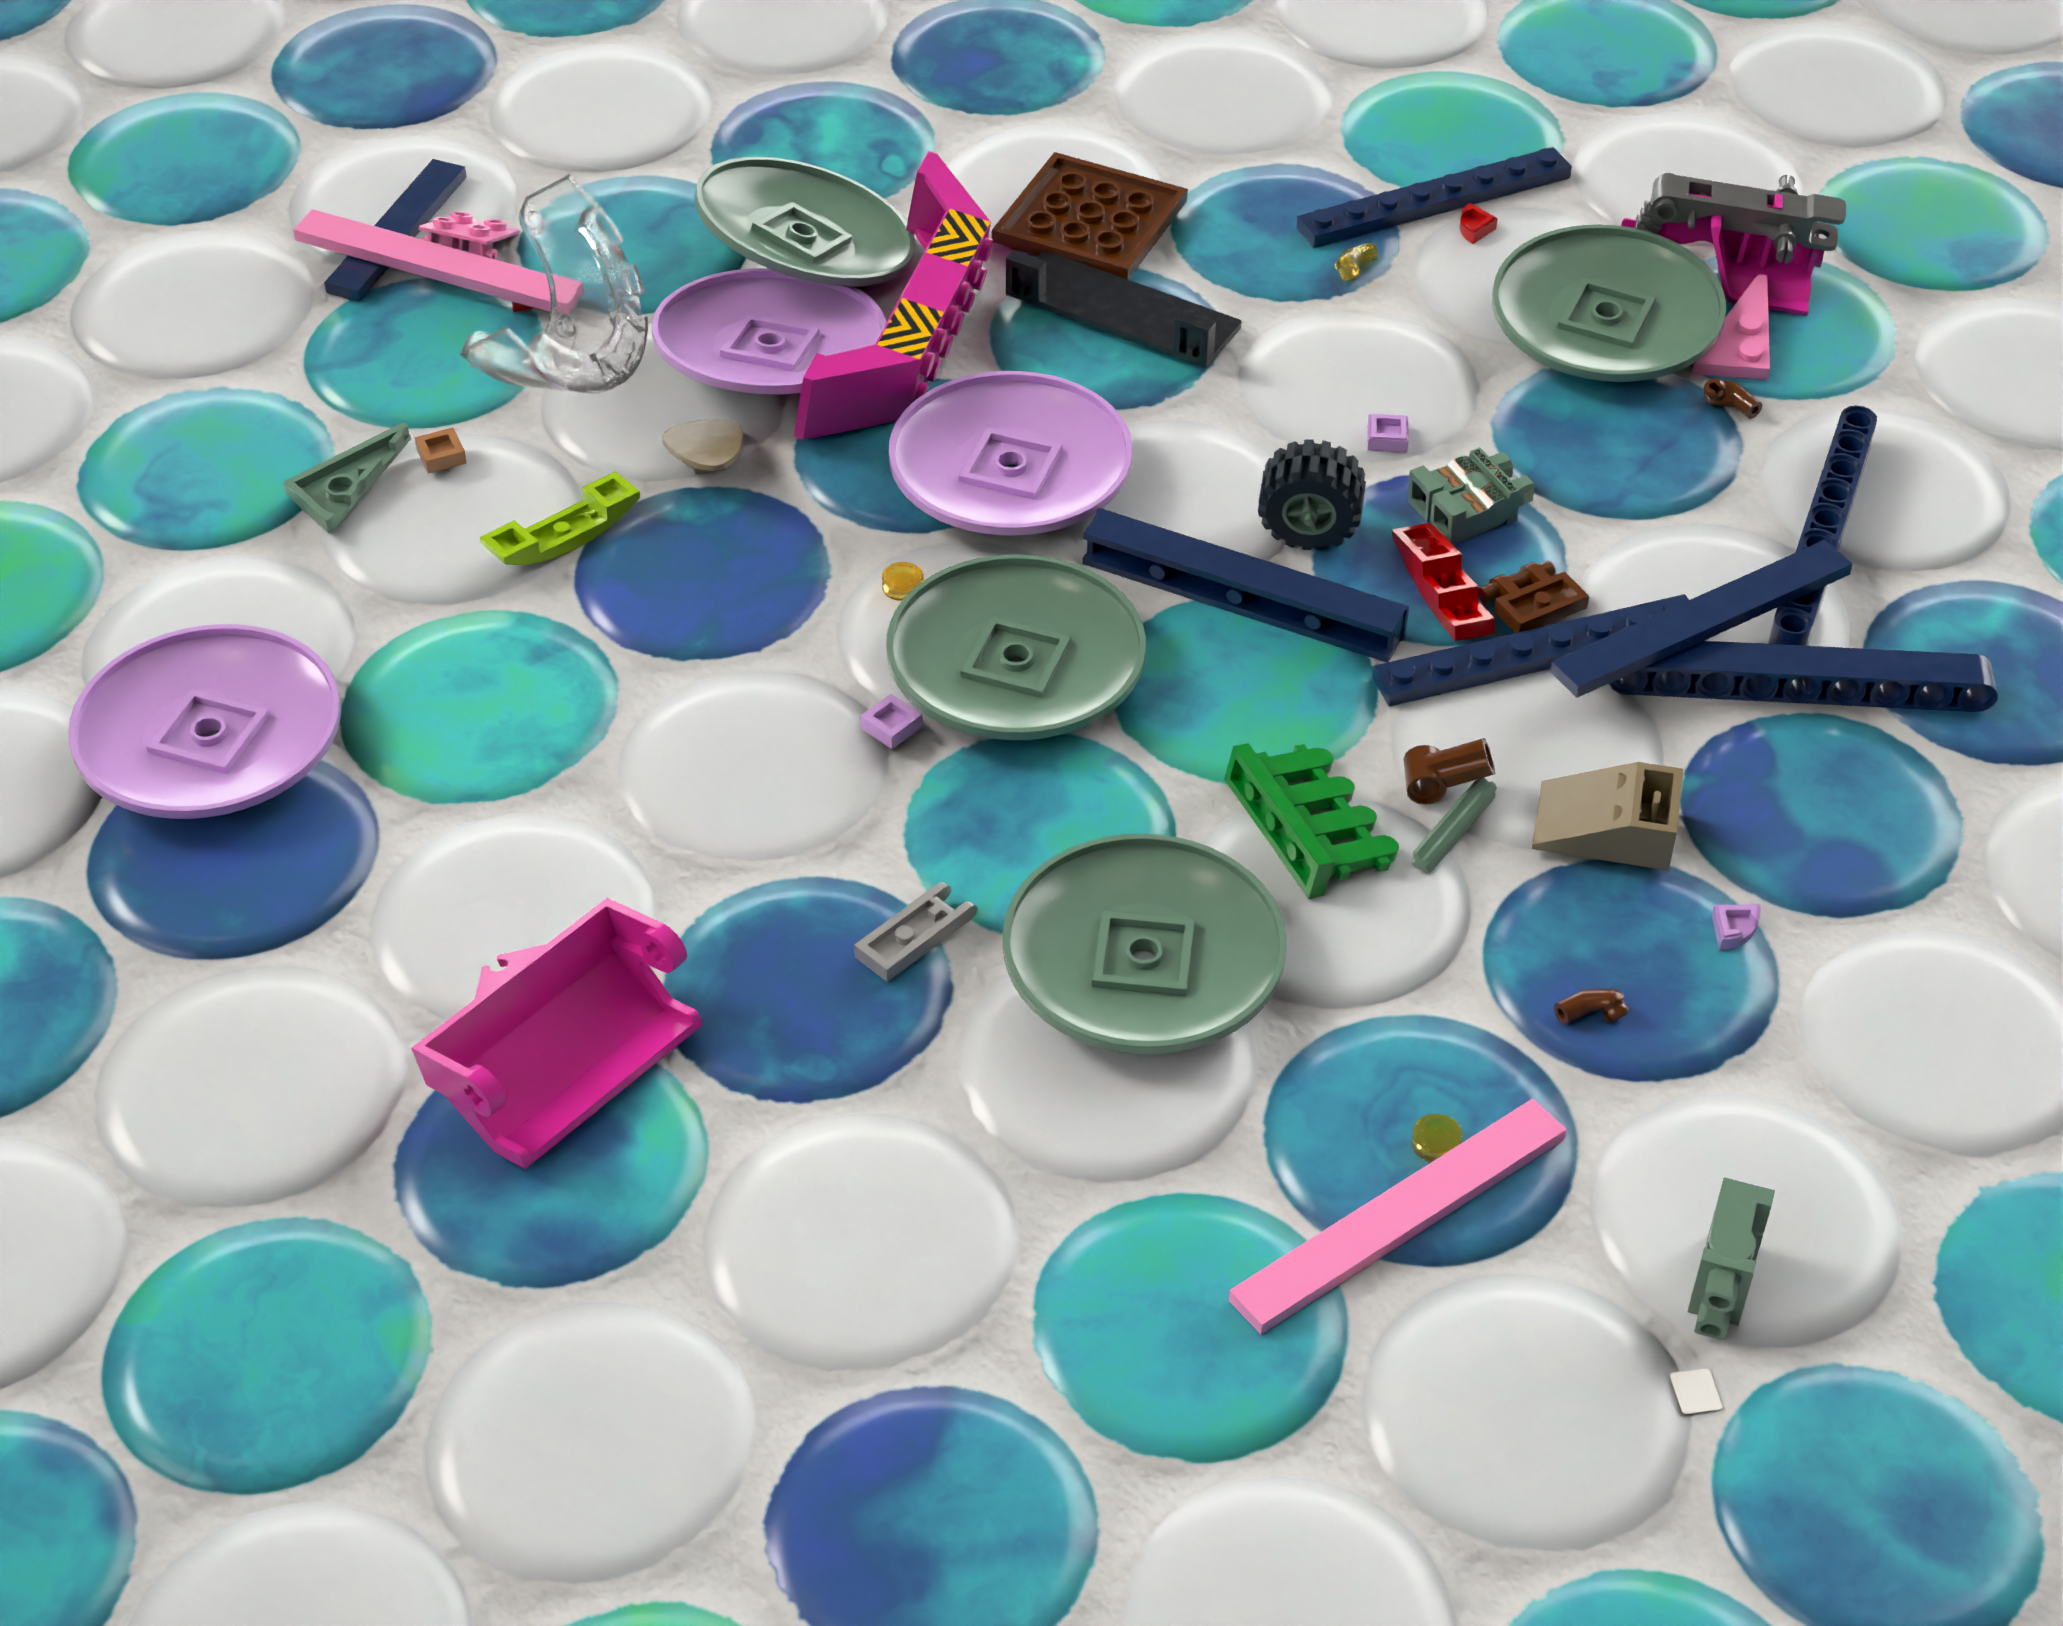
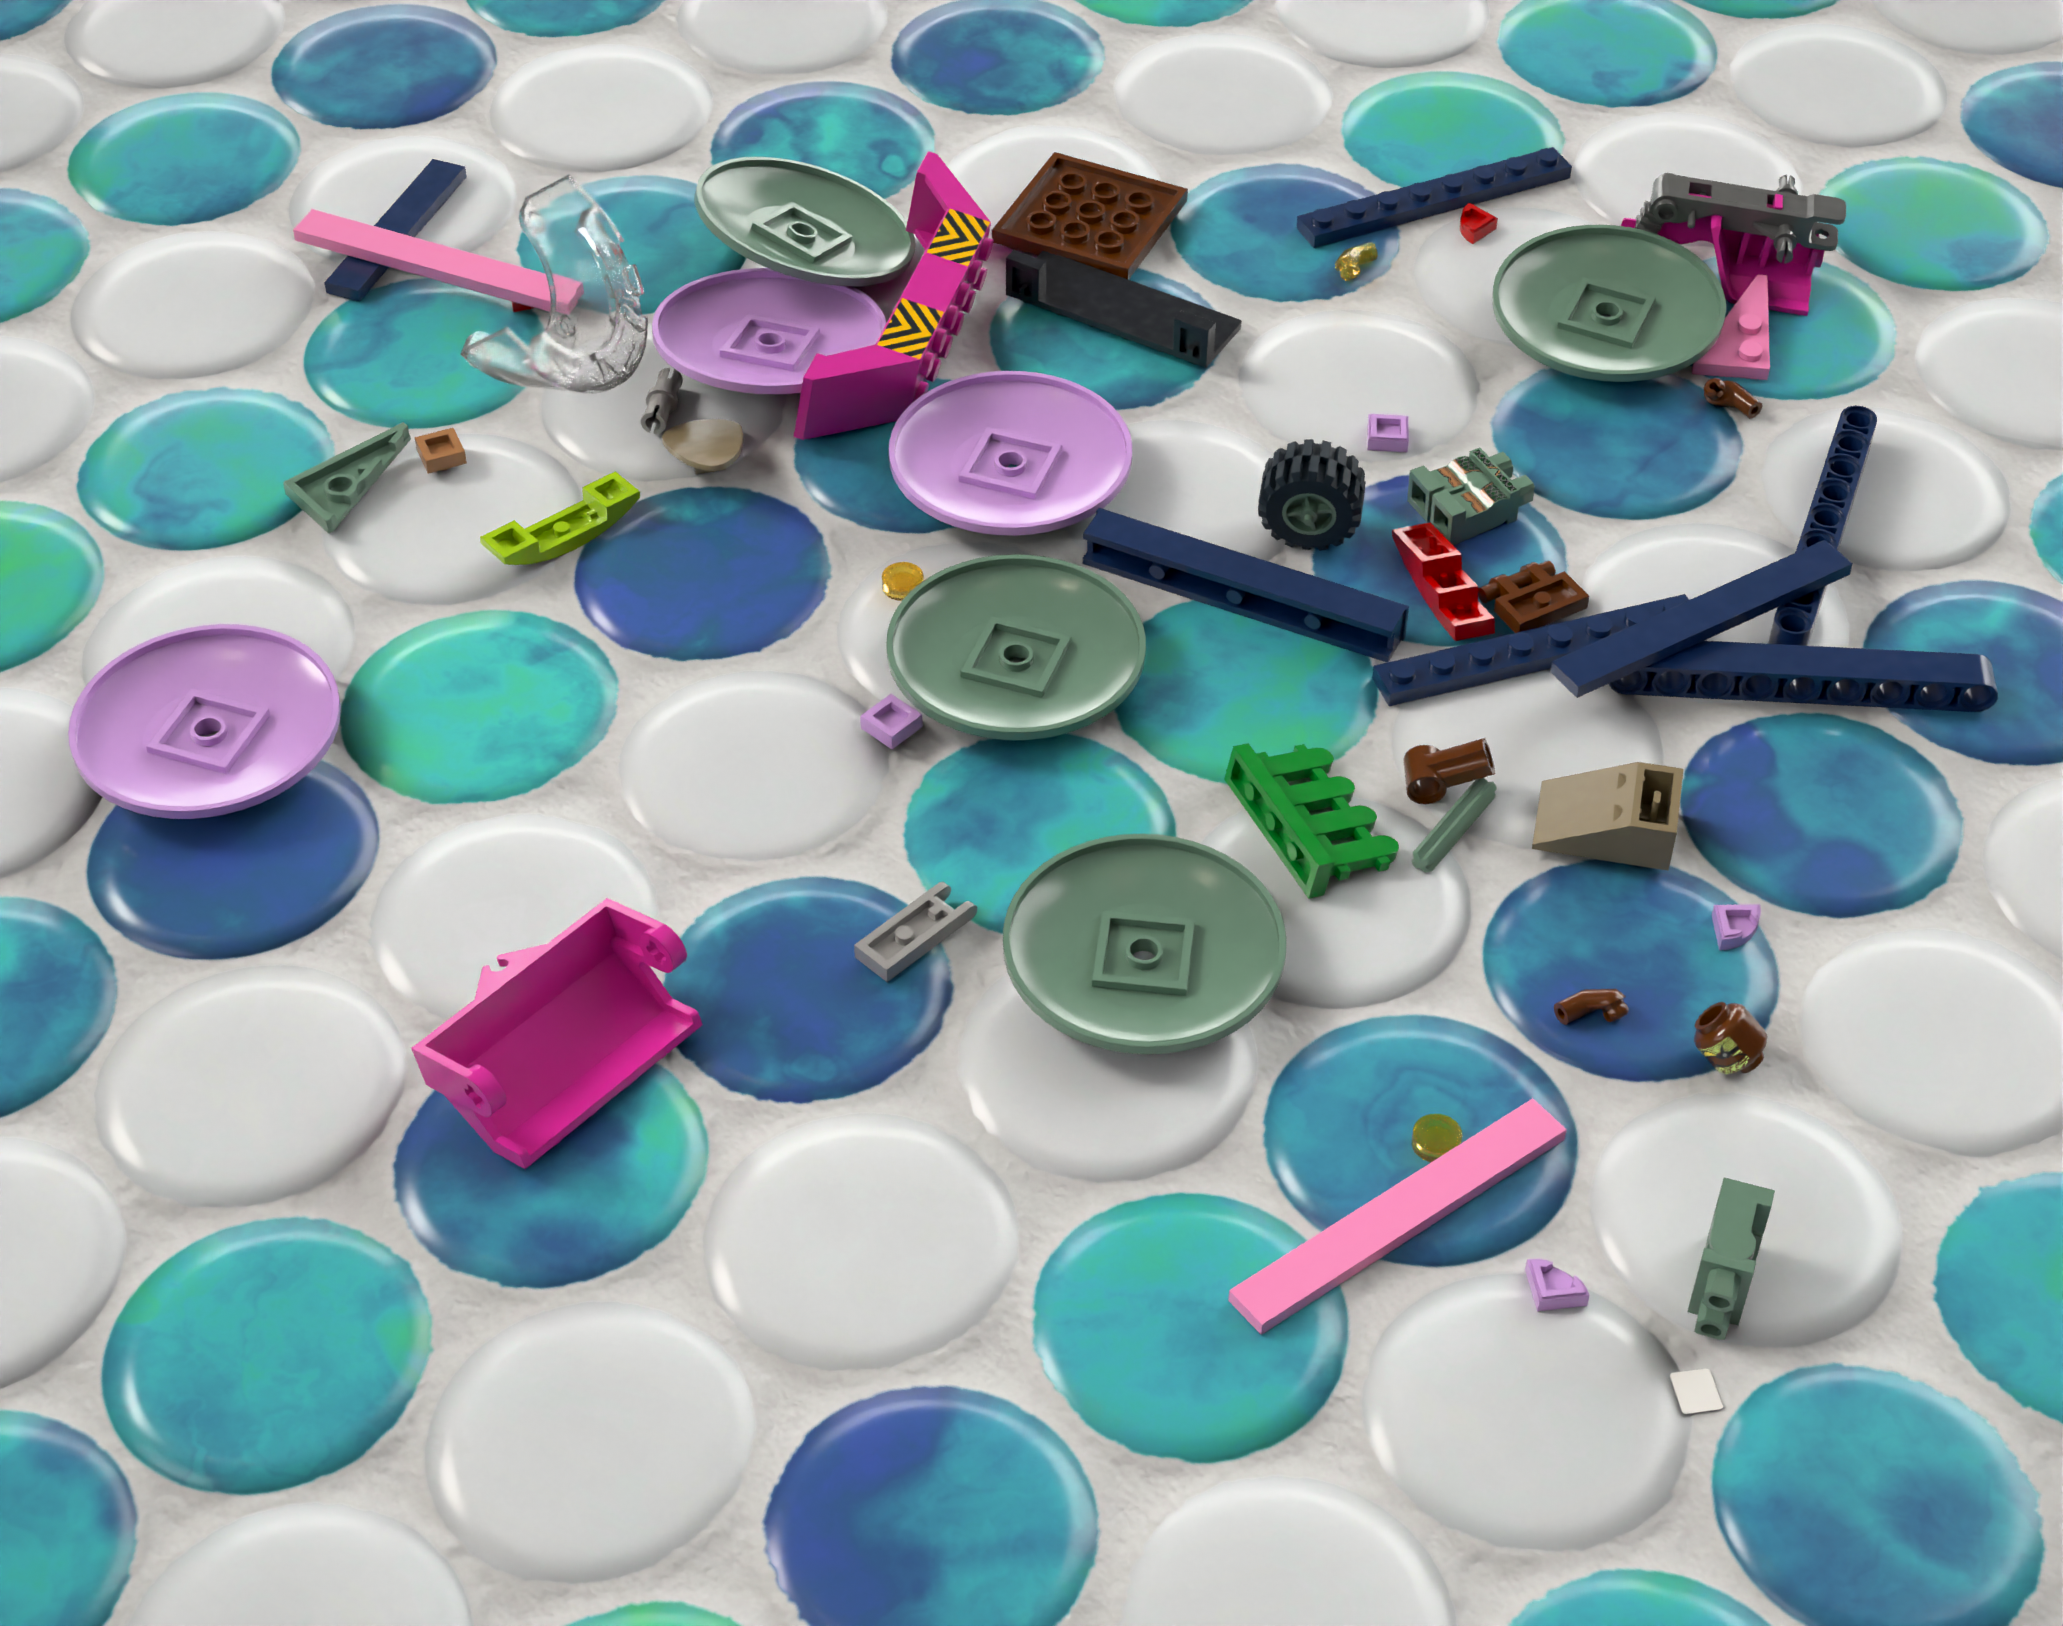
(466, 234): bright pink hinge -> none
(661, 400): none -> light grey pin
(1554, 1287): none -> lavender tile
(1730, 1038): none -> reddish brown head

